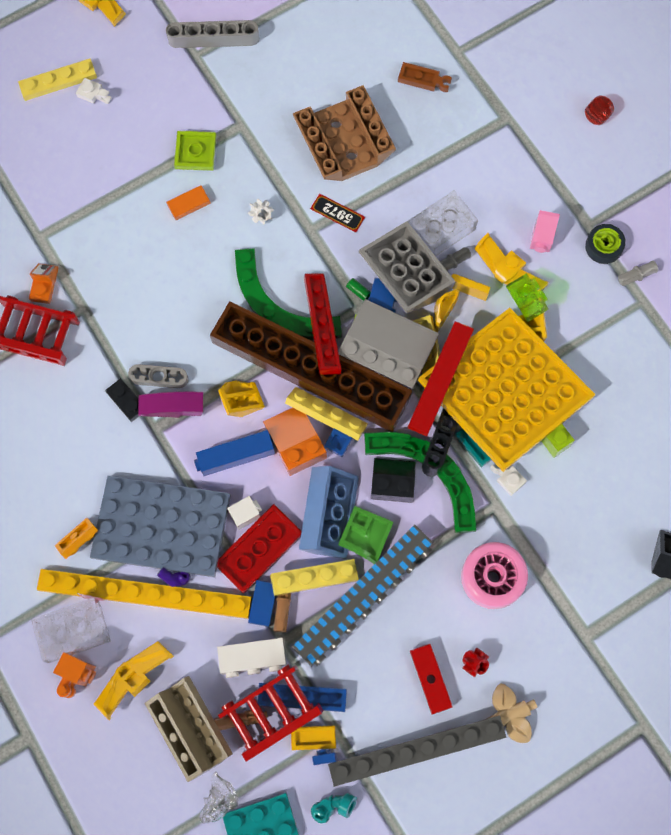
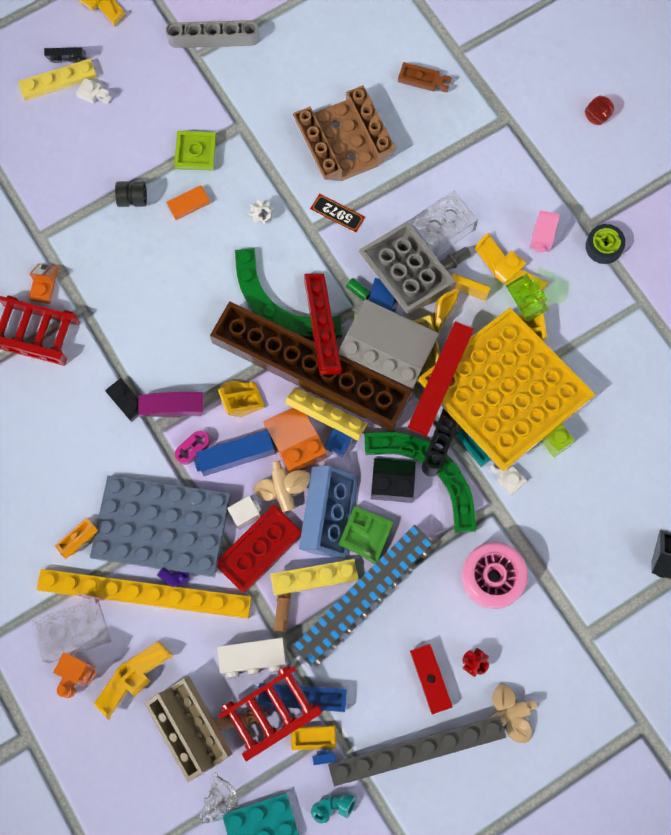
(72, 54): none -> black plate
(131, 193): none -> pearl dark grey wheel
(153, 369): light grey beam -> none
(188, 444): none -> dark pink beam
(262, 604): blue tile -> none
(282, 486): none -> tan plant
(638, 273): light grey axle -> none

